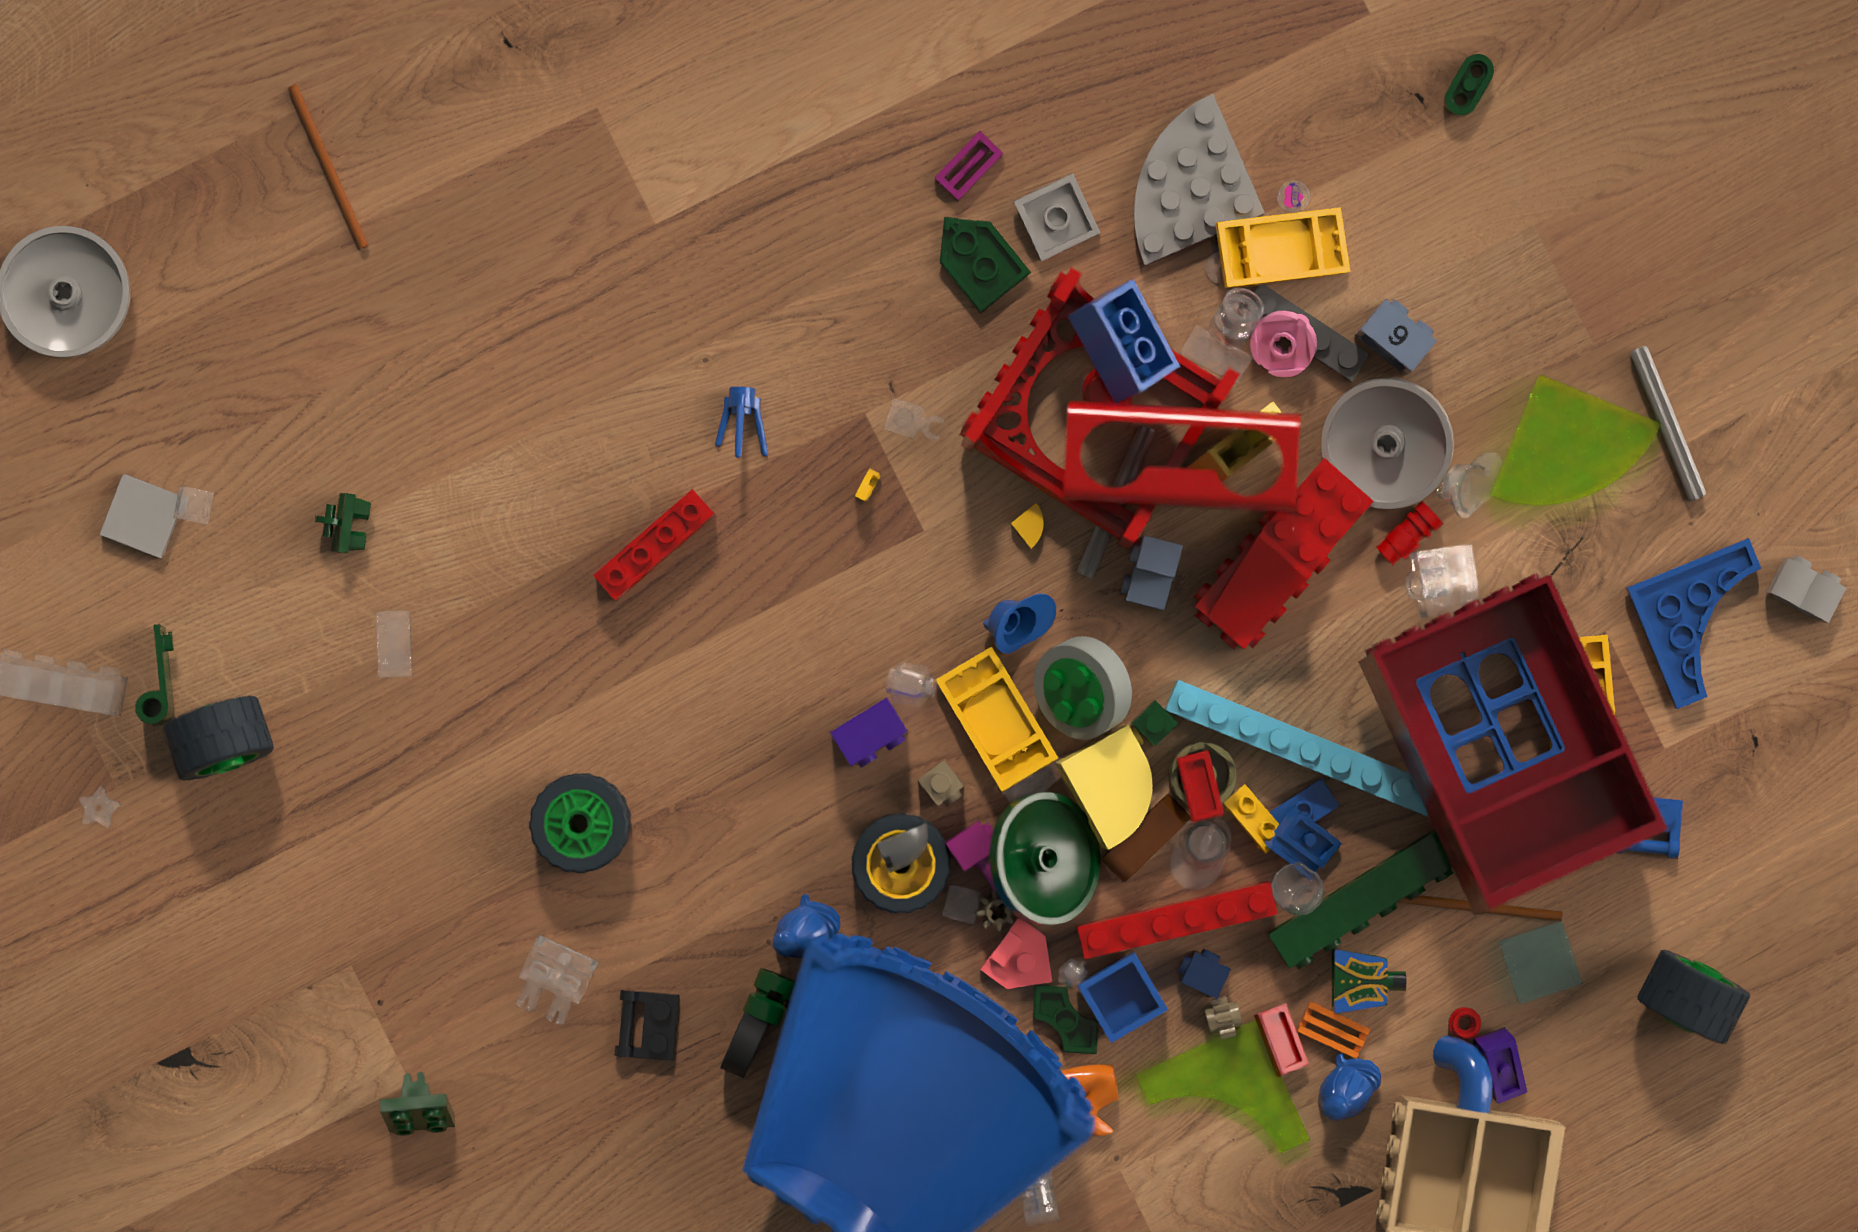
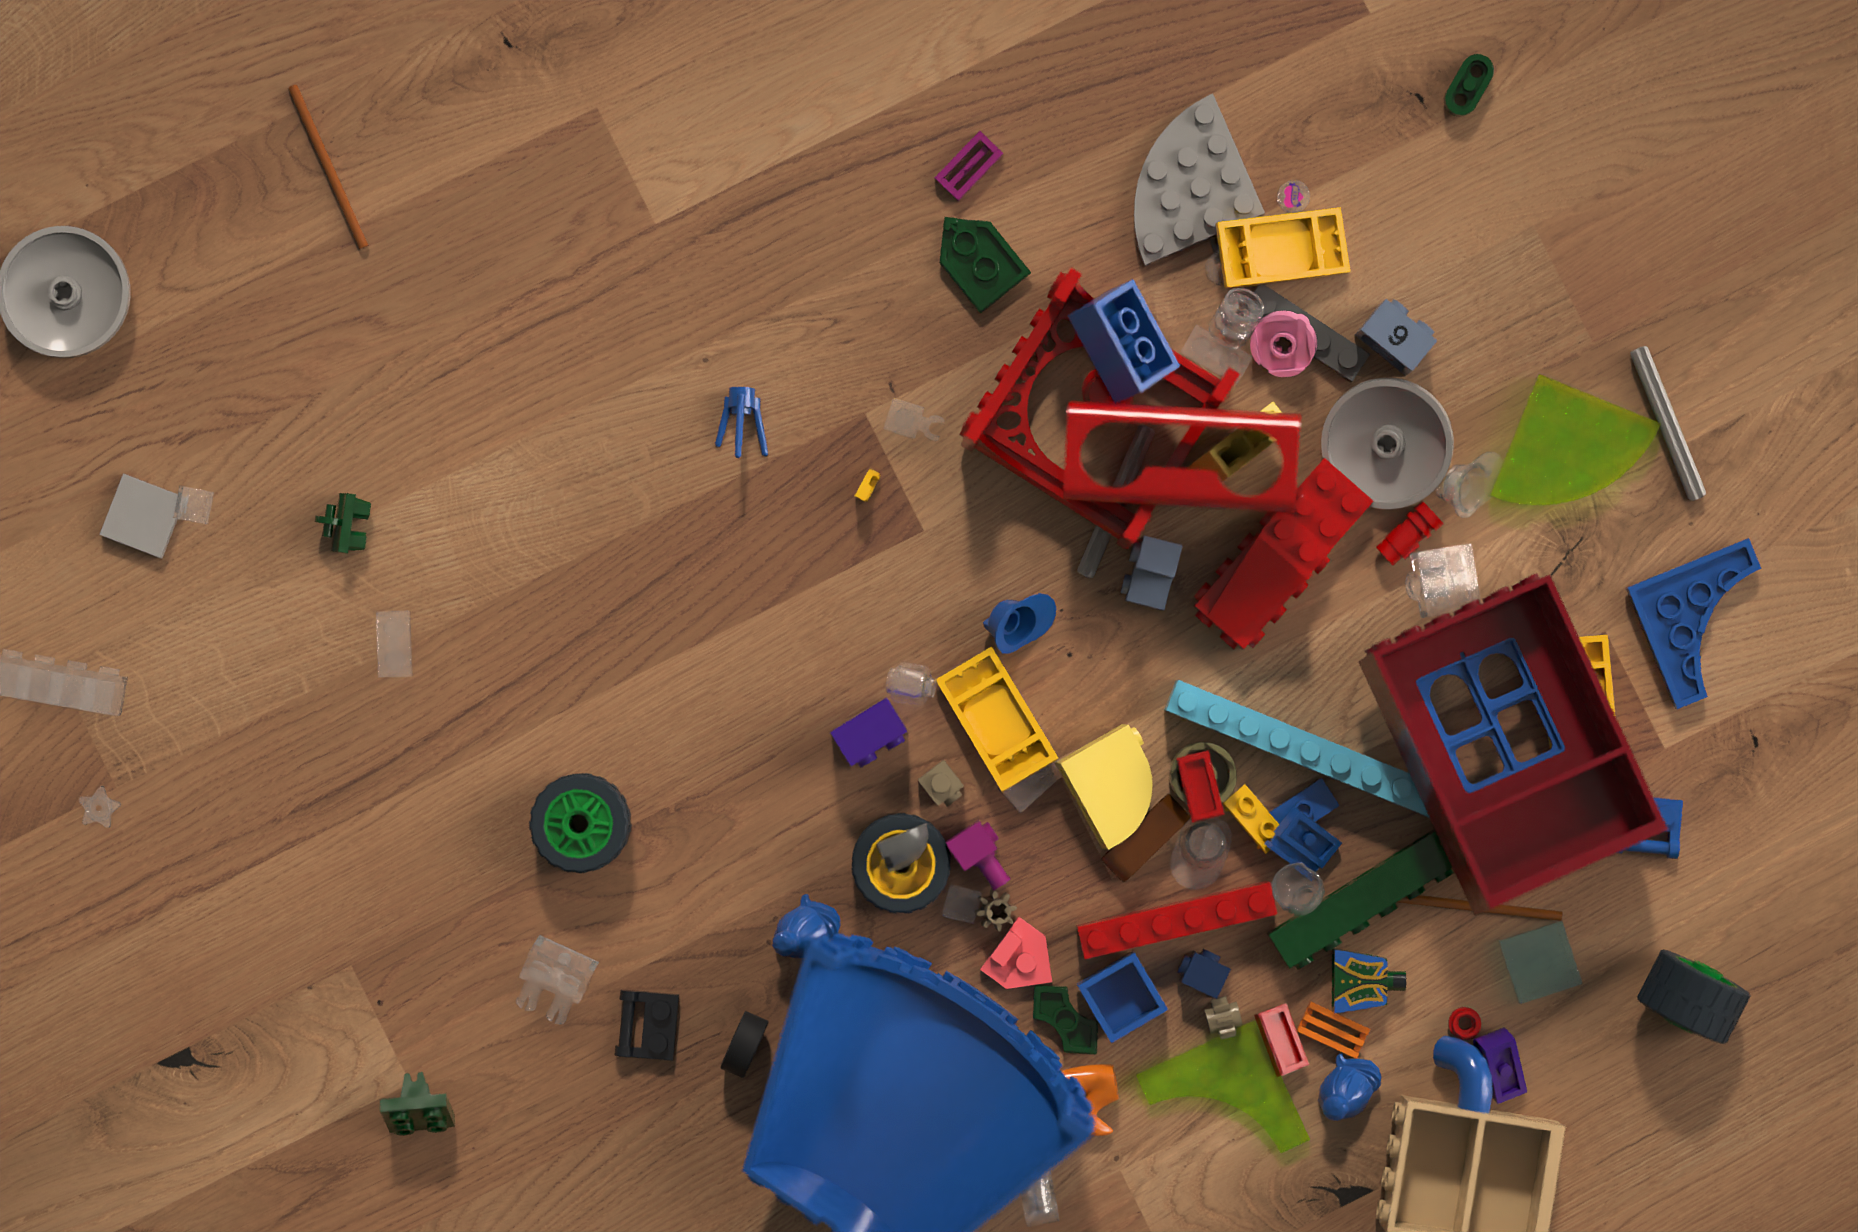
(157, 706): dark green door -> none
(218, 737): black wheel -> none
(654, 545): red brick -> none
(765, 1007): dark green wheel -> none
(1030, 525): yellow tile -> none
(1044, 858): dark green dish -> none
(1056, 217): light grey plate -> none
(1072, 972): clear plate -> none
(1082, 687): wheel -> none
(1154, 723): dark green brick -> none
(1806, 589): light grey brick -> none

